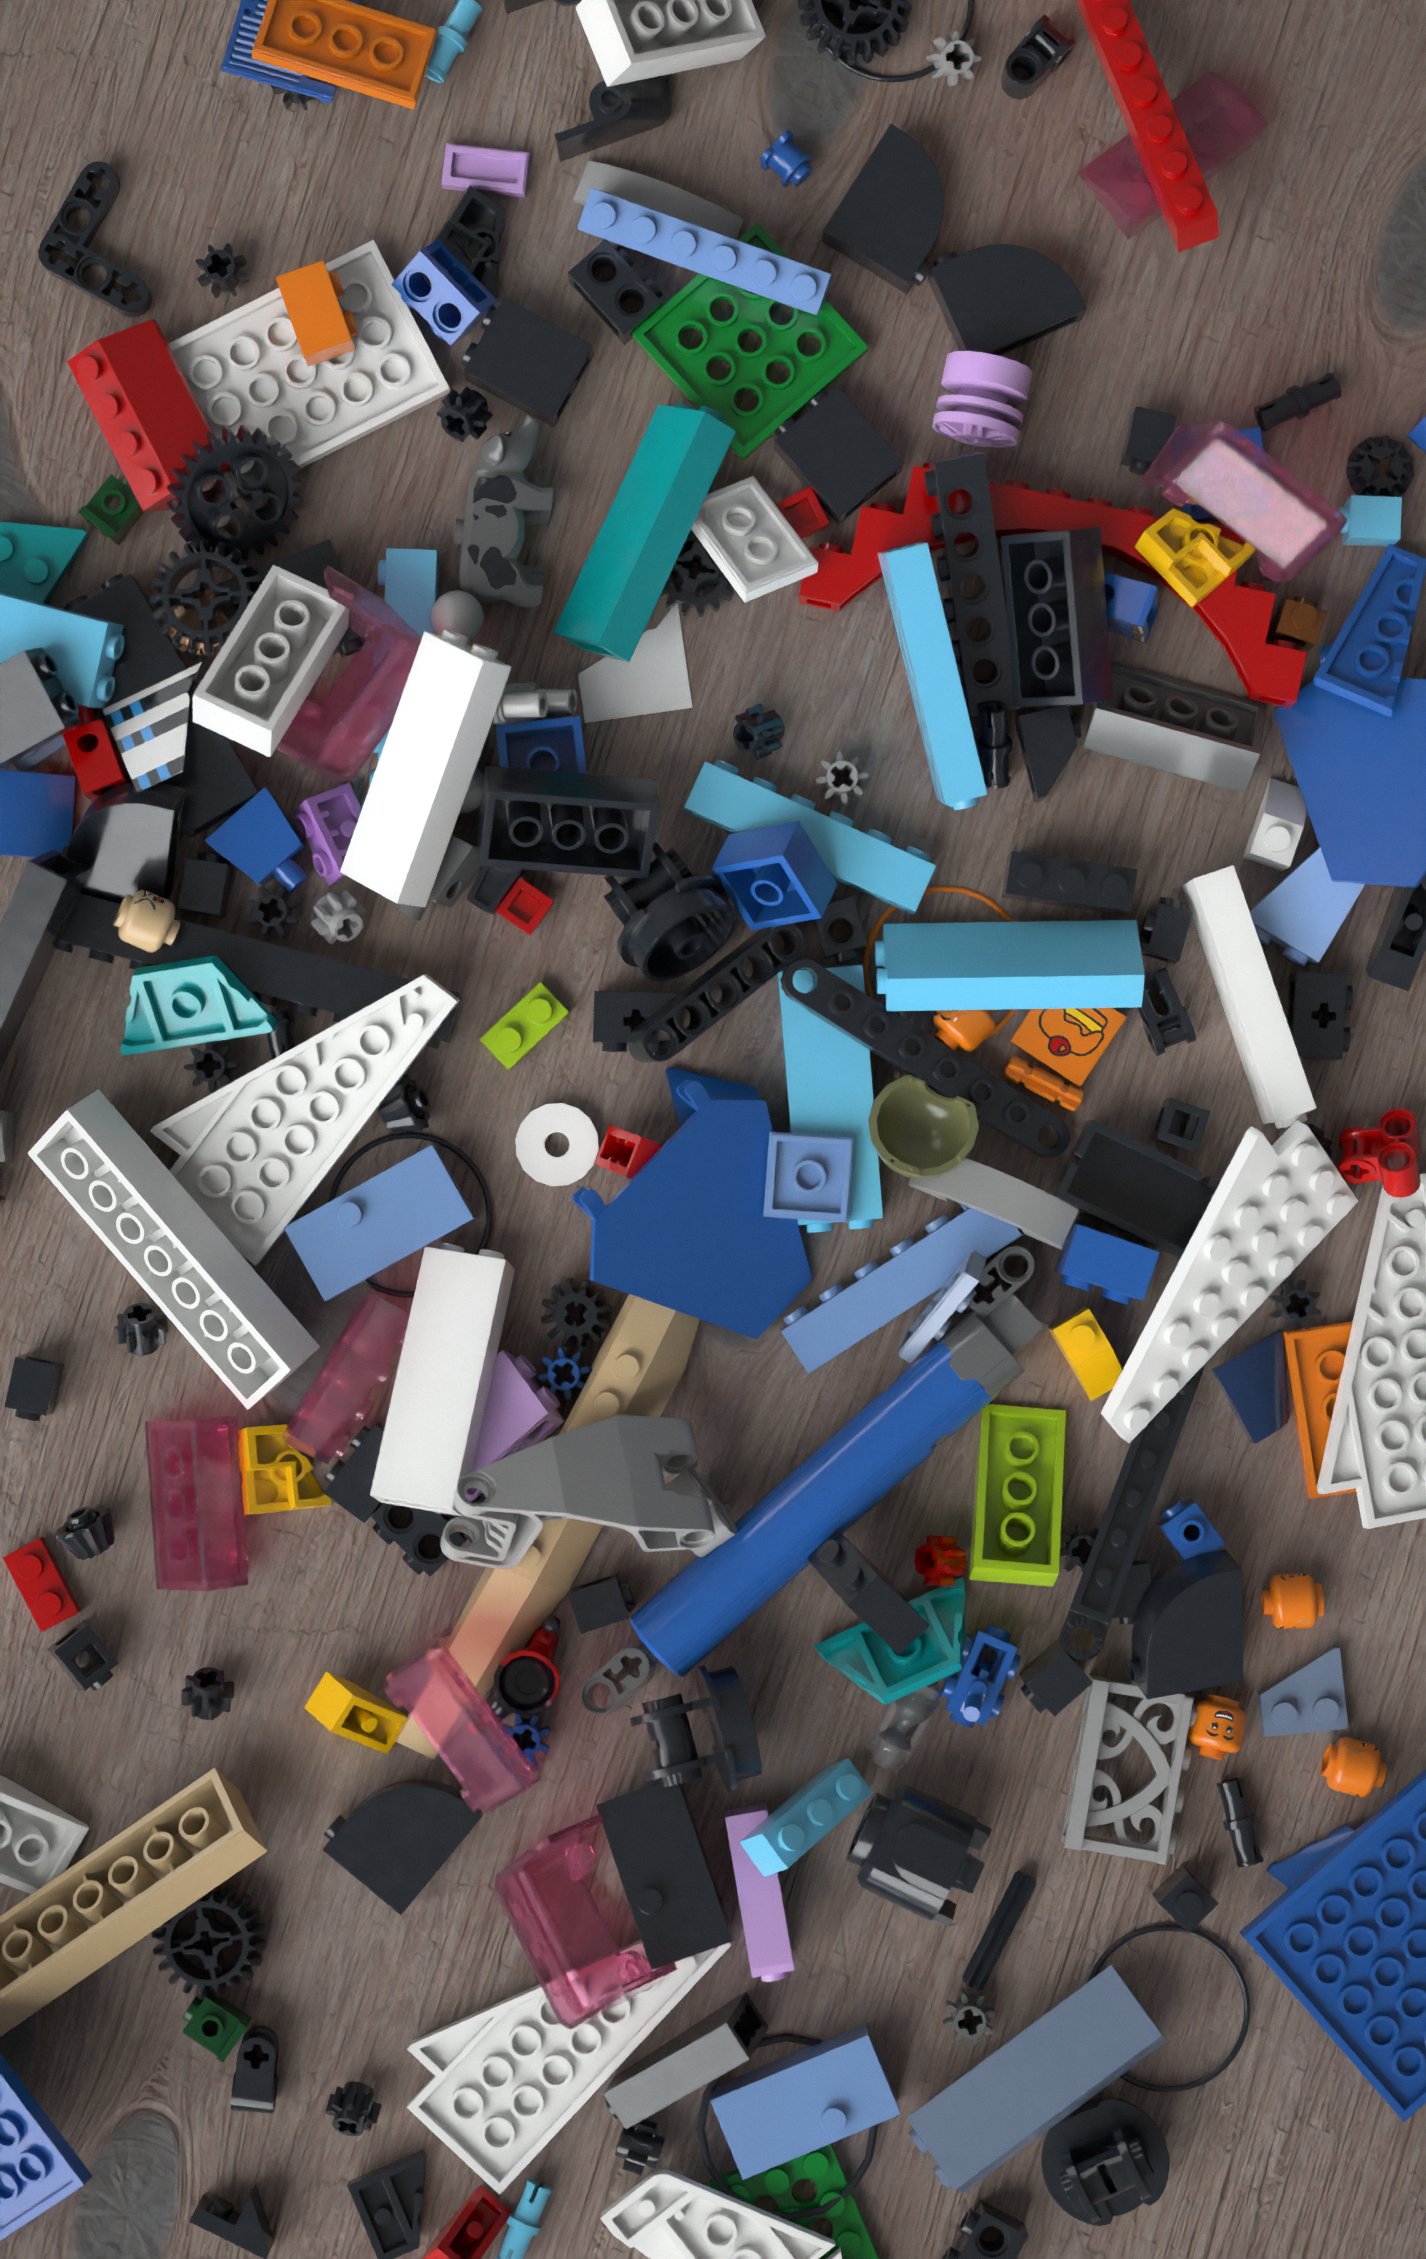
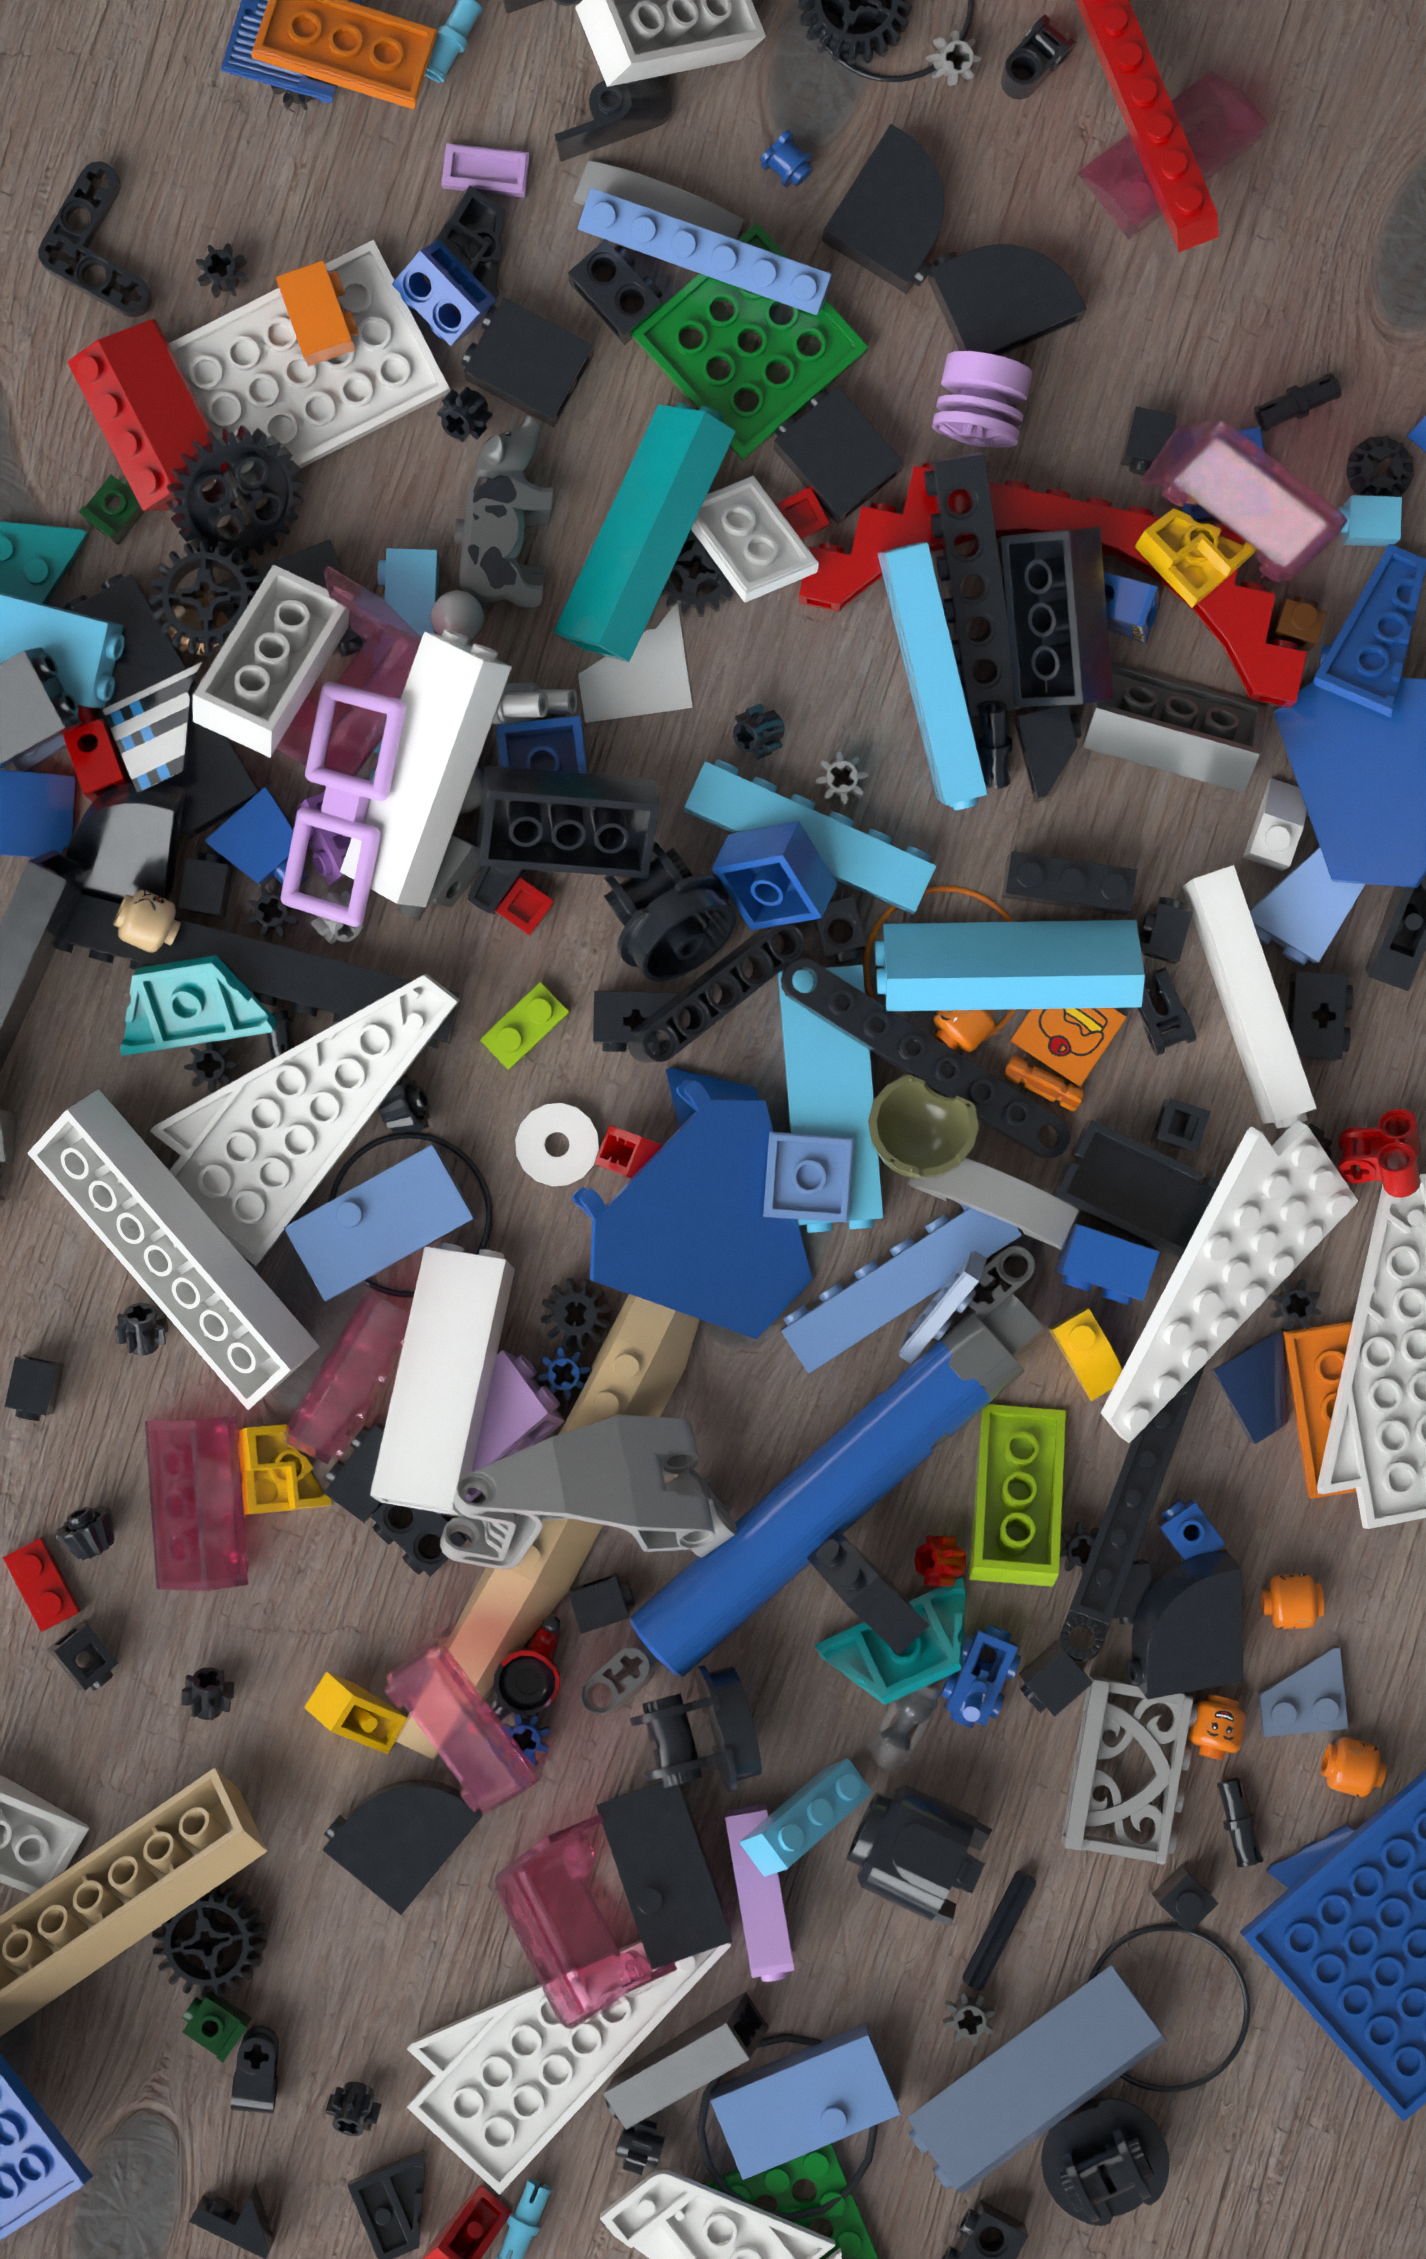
(343, 803): none -> lavender bar

